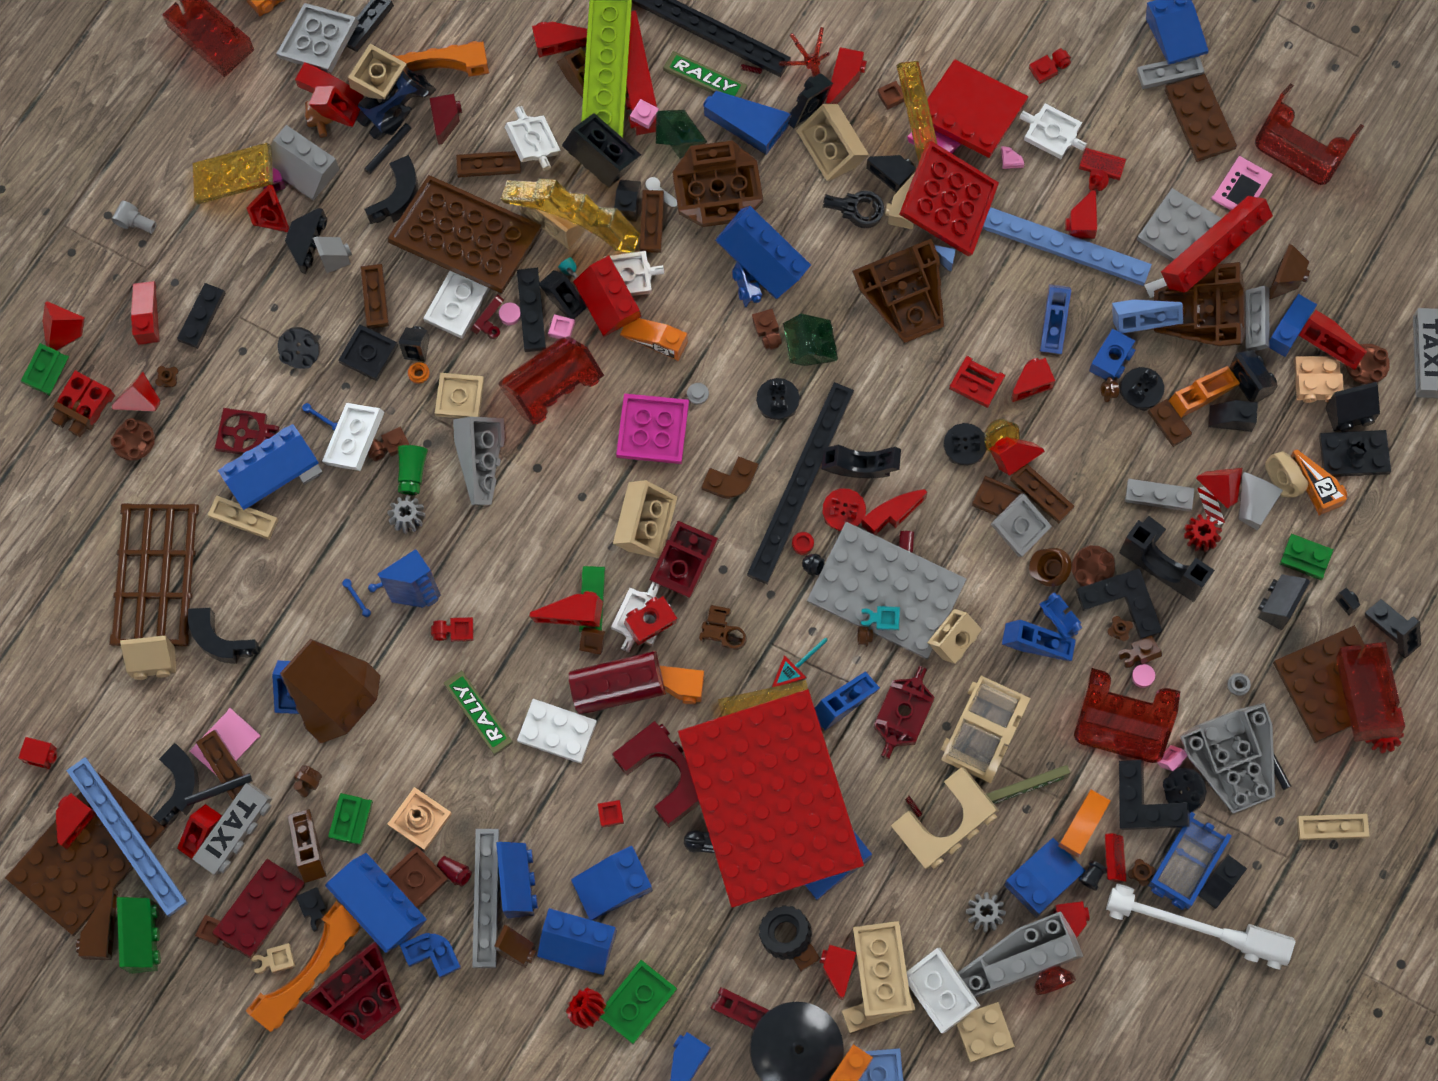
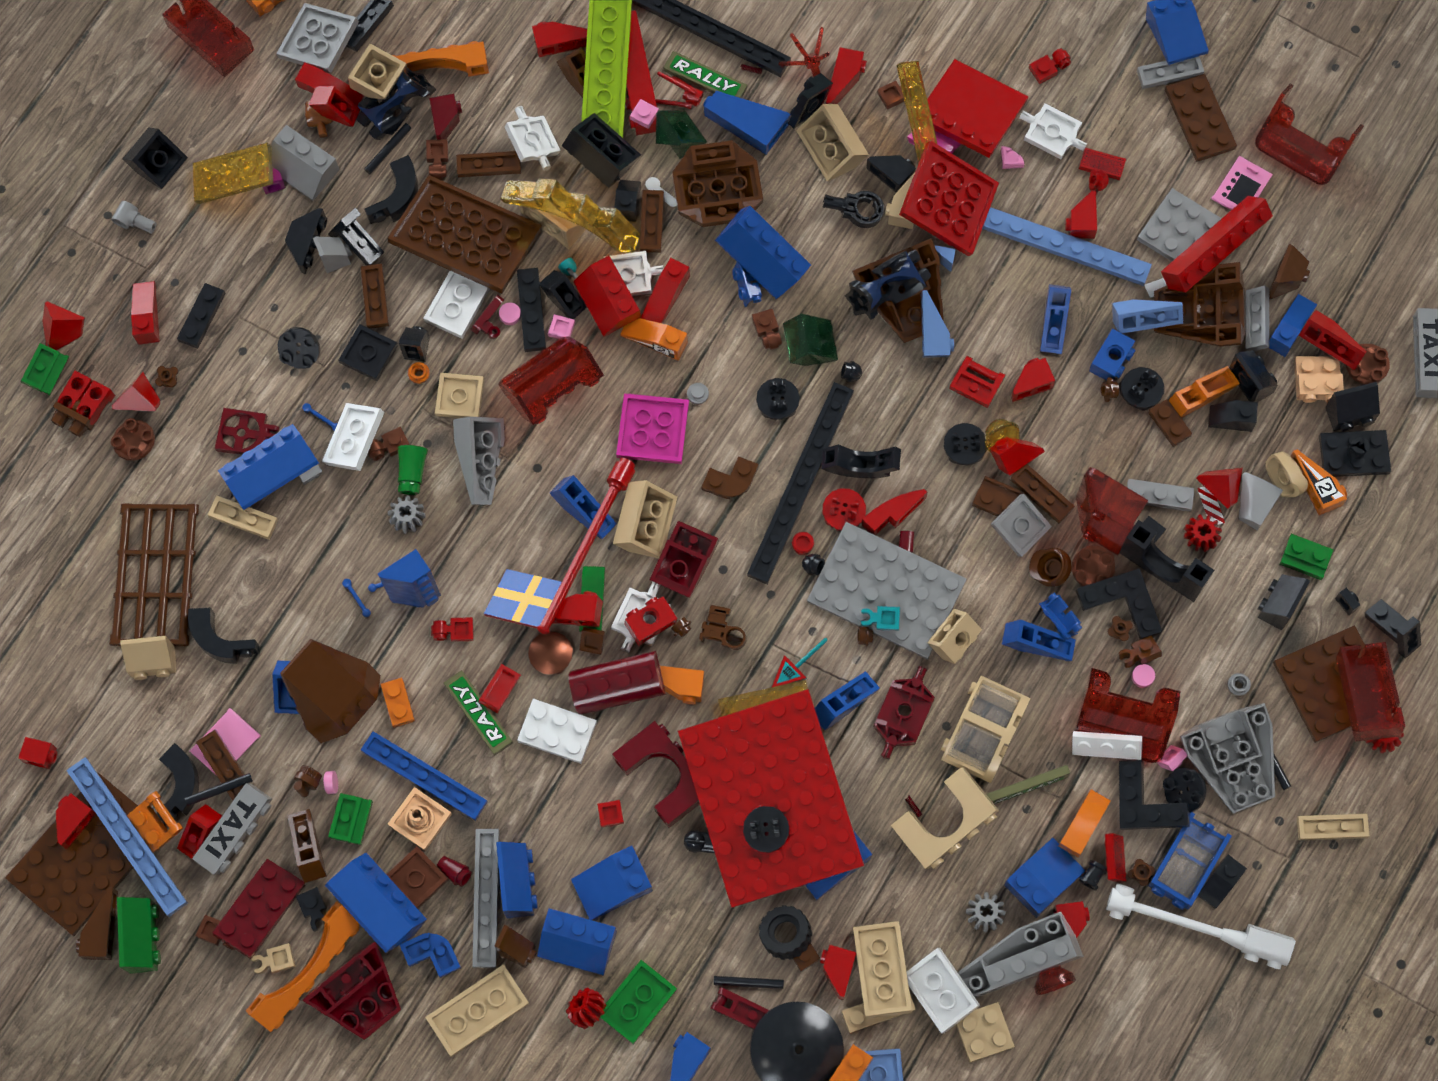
(150, 825): none -> orange plate
(155, 157): none -> black slope
(267, 211): red slope -> none
(331, 782): none -> bright pink tile
(357, 238): none -> bracket
(397, 702): none -> orange plate
(424, 776): none -> blue plate
(437, 153): none -> copper plate
(477, 1010): none -> tan plate
(499, 688): none -> red tile
(536, 599): none -> flag
(550, 653): none -> copper dish
(580, 504): none -> blue slope
(666, 291): none -> red slope
(682, 627): none -> reddish brown plate
(691, 95): none -> red plant
(749, 982): none -> black bar
(755, 830): none -> black plate
(851, 371): none -> black plate
(868, 296): none -> black hips
(935, 335): none -> medium blue slope
(1107, 510): none -> clear red windscreen
(1107, 745): none -> white plate

